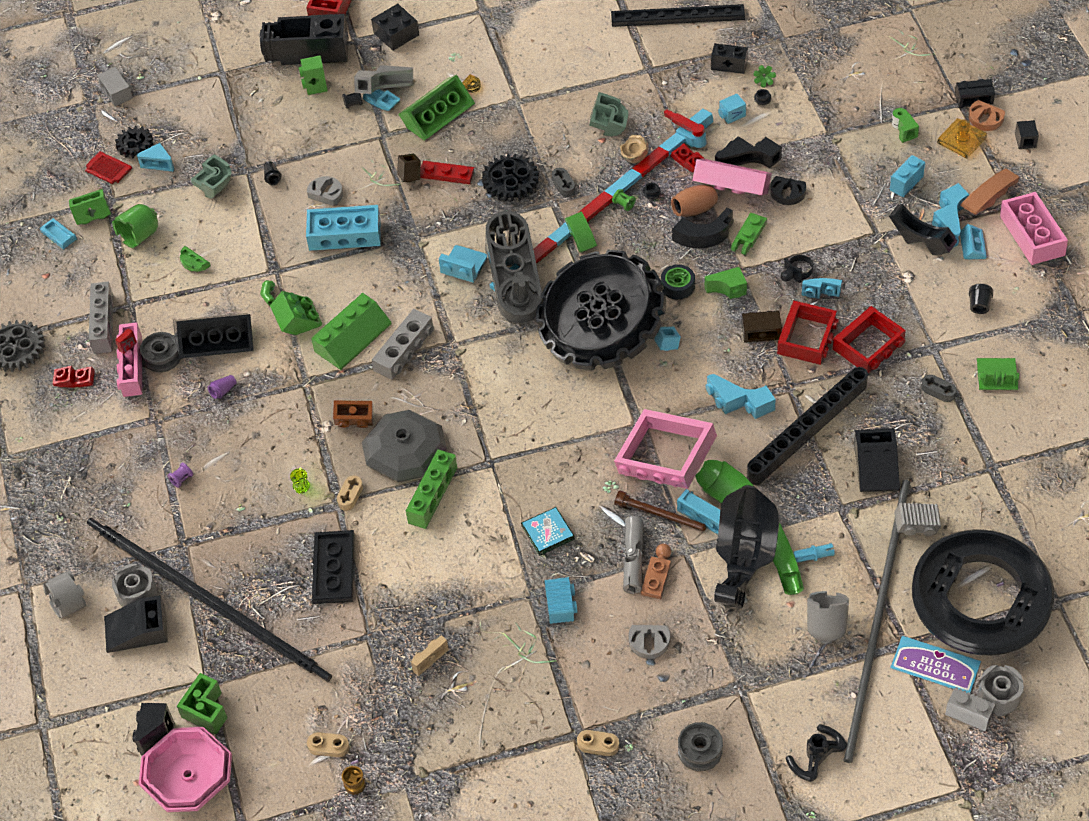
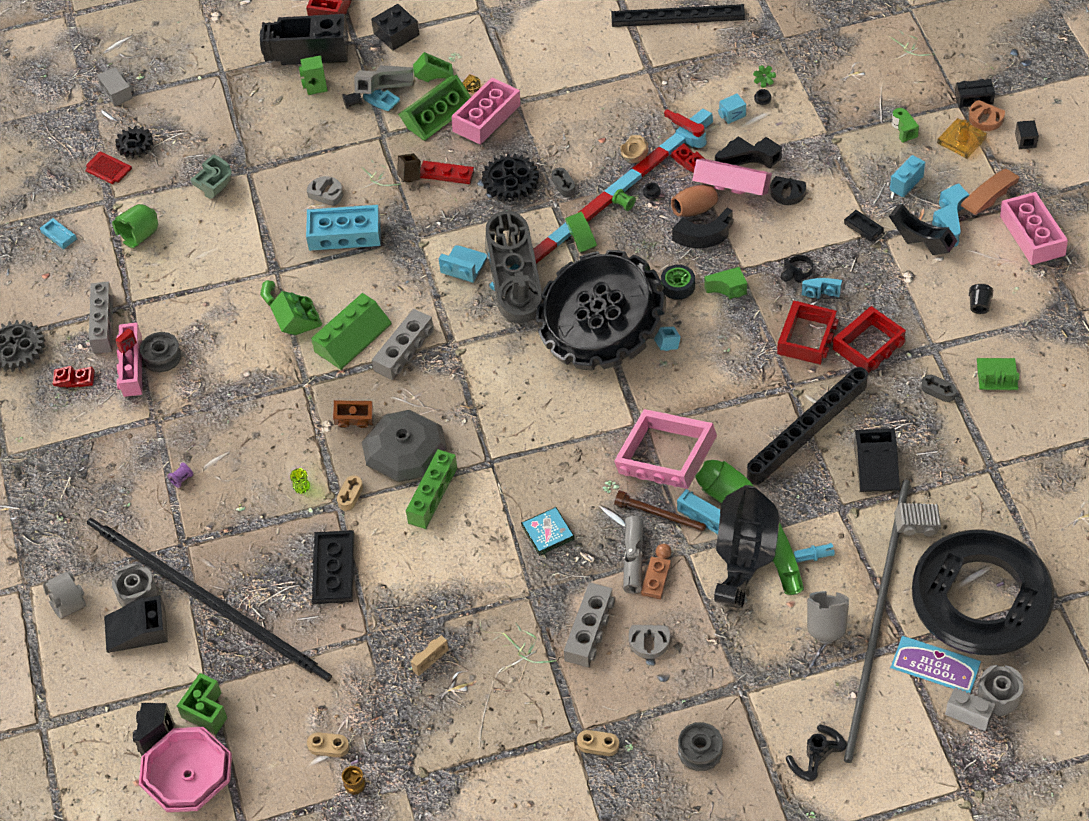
(81, 206): bright green brick -> none
(155, 158): medium azure slope -> none
(192, 261): bright green plate -> none
(213, 335): black slope -> none
(221, 386): medium lavender cone -> none
(271, 173): black cone -> none
(430, 67): none -> bright green arch
(485, 110): none -> bright pink brick
(559, 600): medium azure brick -> none
(595, 596): none -> light grey brick
(609, 115): sand green brick -> none
(729, 58): black brick -> none
(732, 397): medium azure arch -> none
(749, 232): bright green hinge -> none
(761, 326): dark brown brick -> none
(863, 225): none -> black plate
(973, 242): medium azure slope -> none

